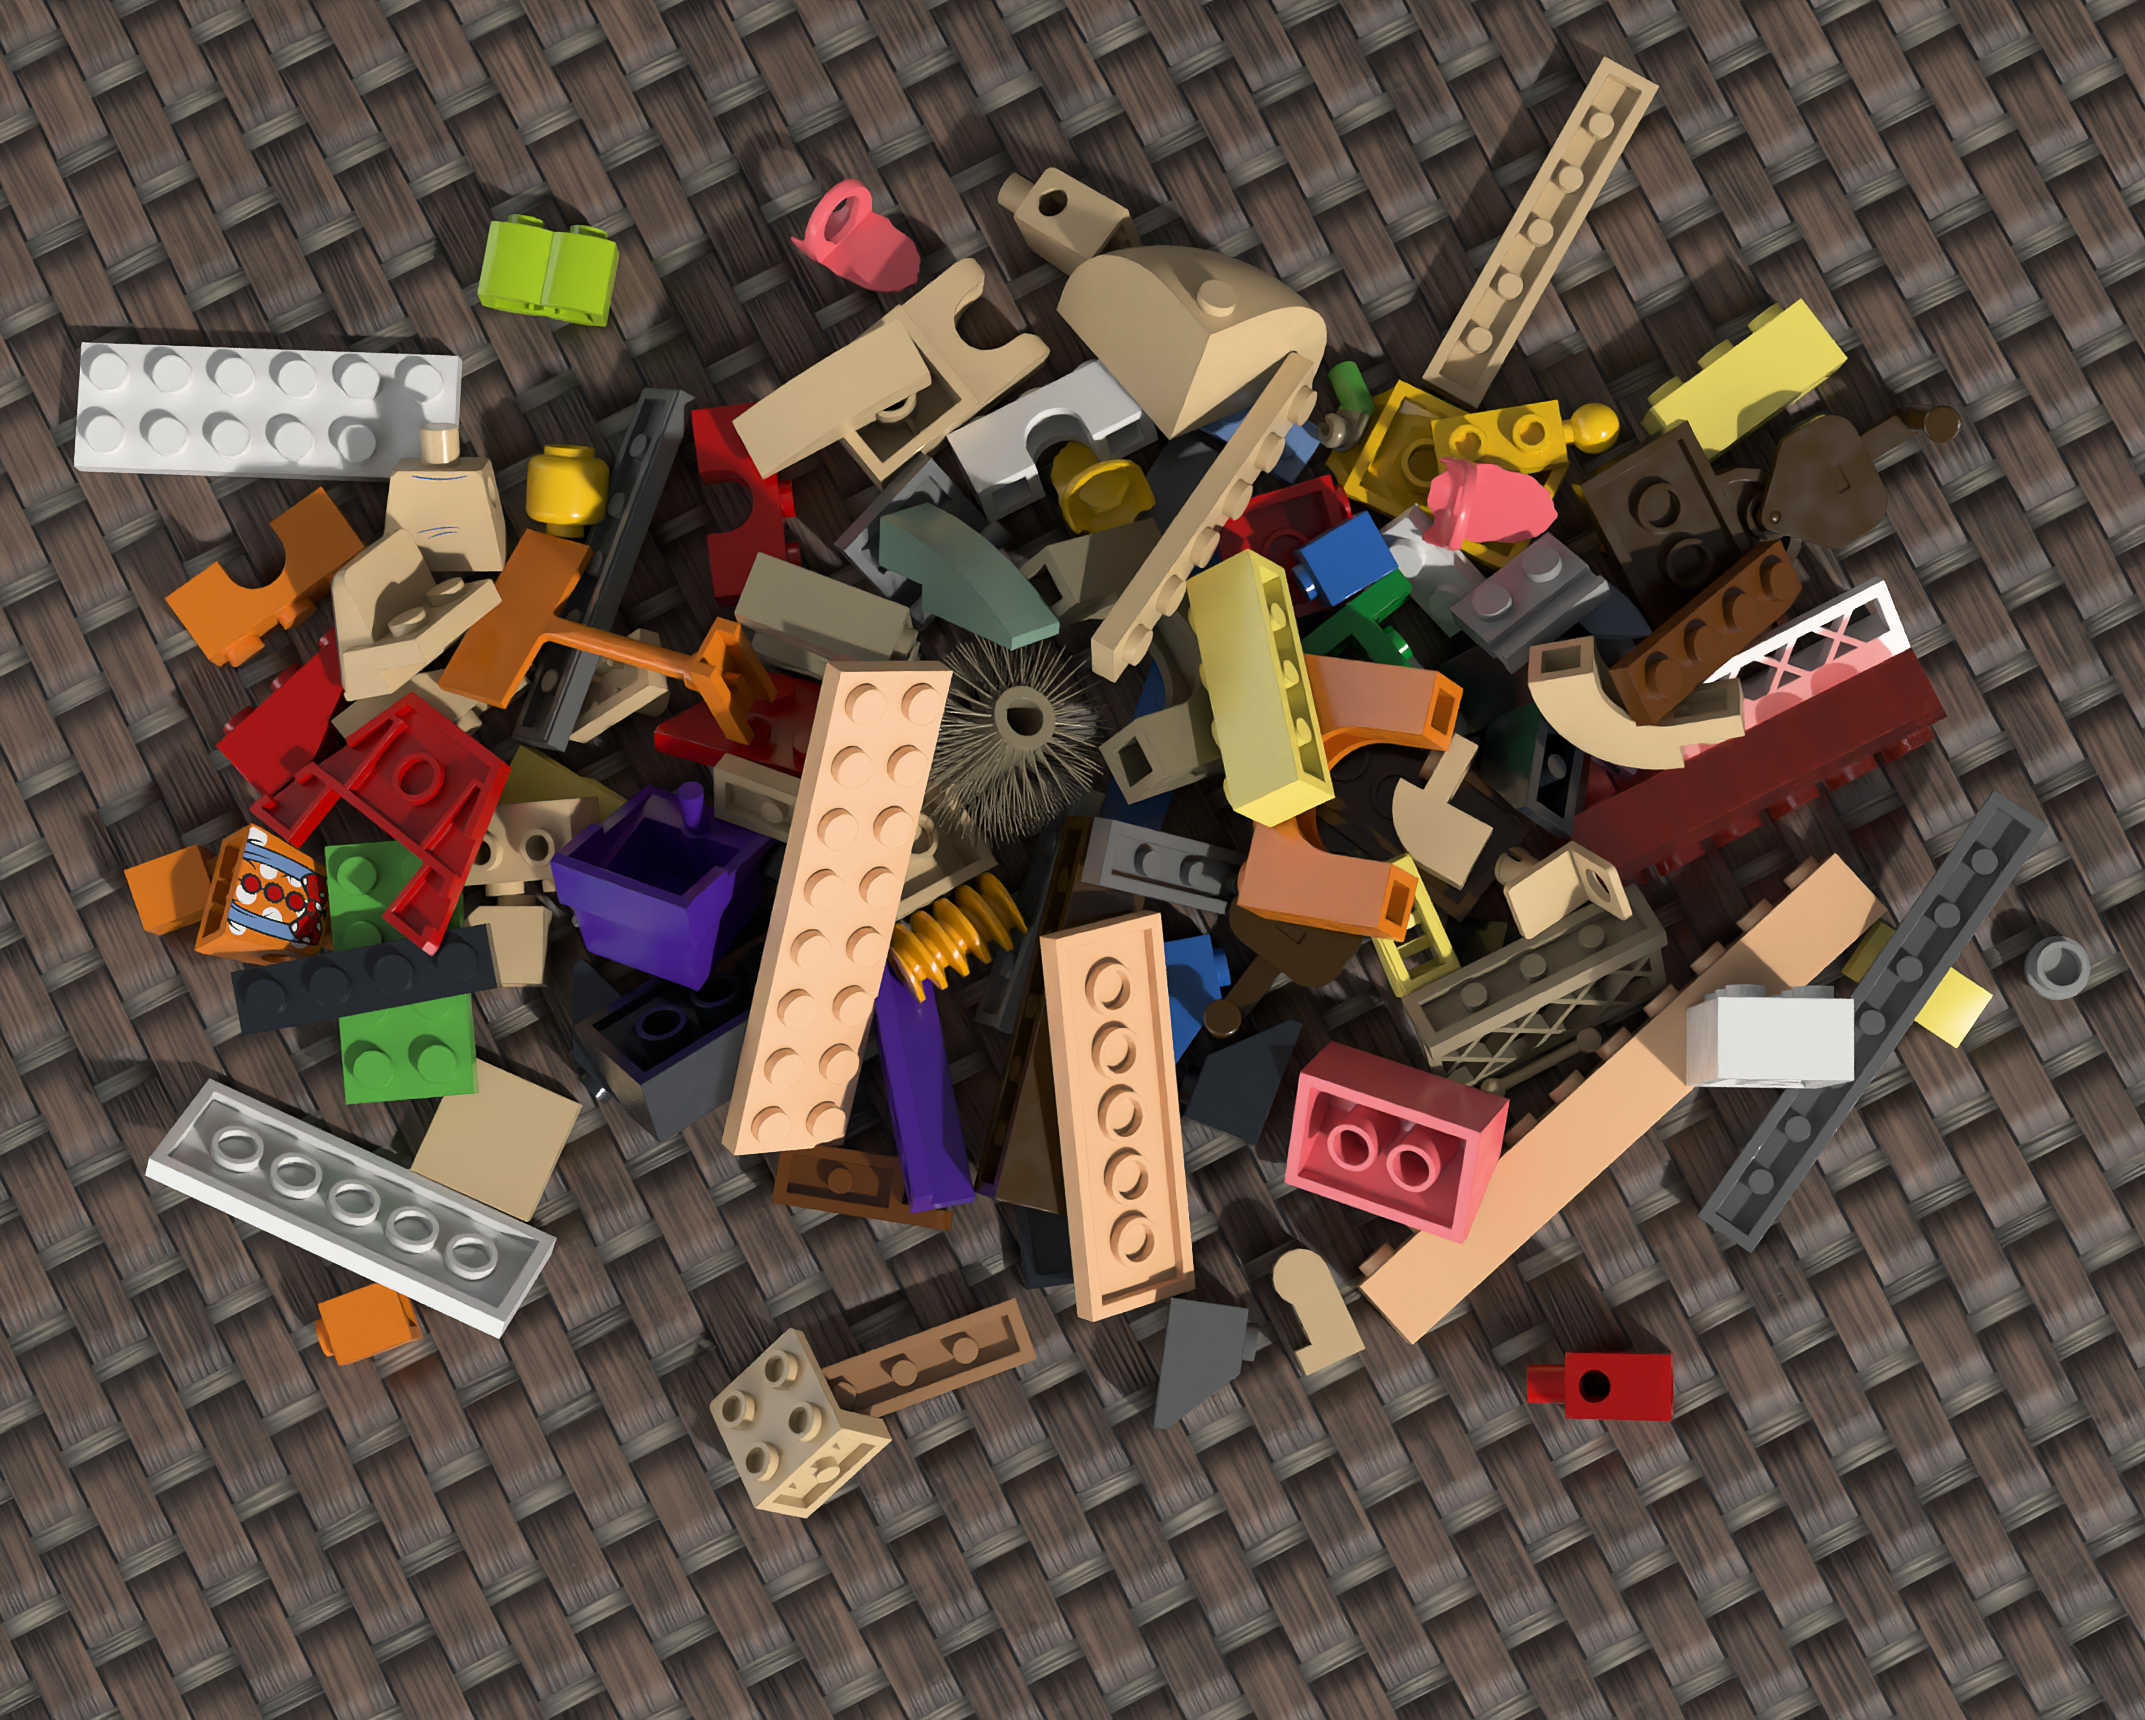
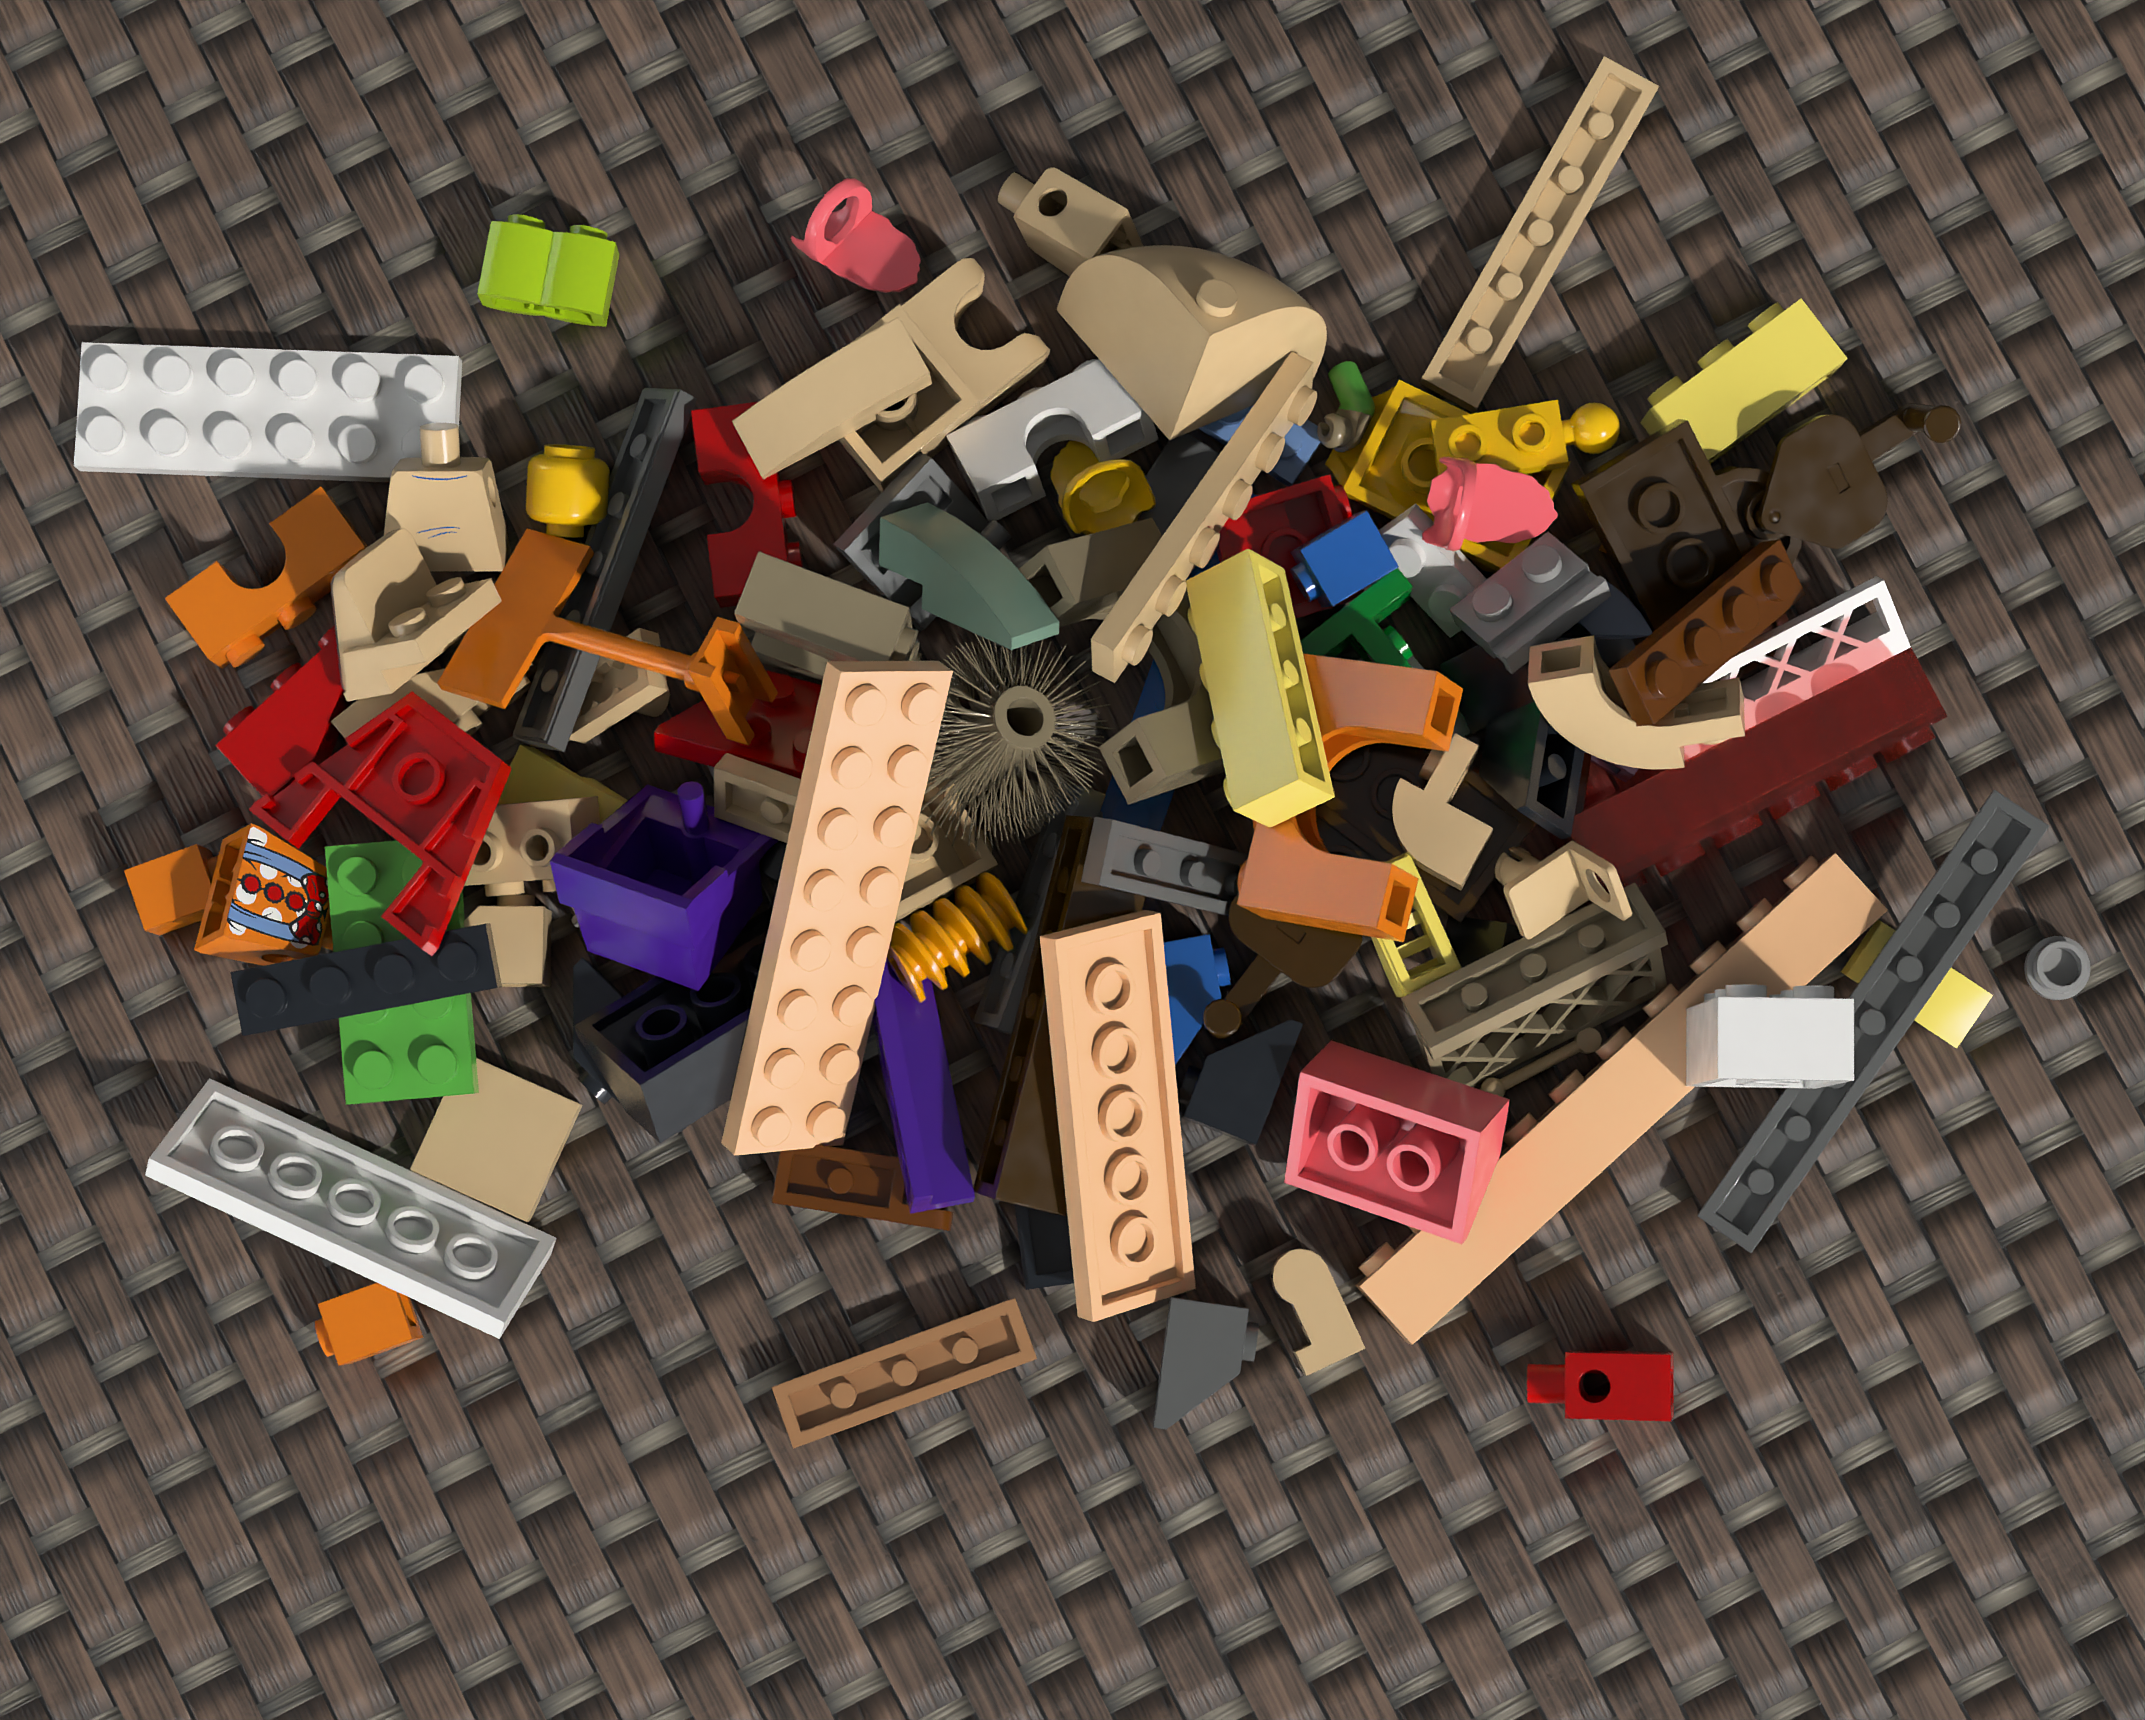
(789, 1431): tan bracket -> none

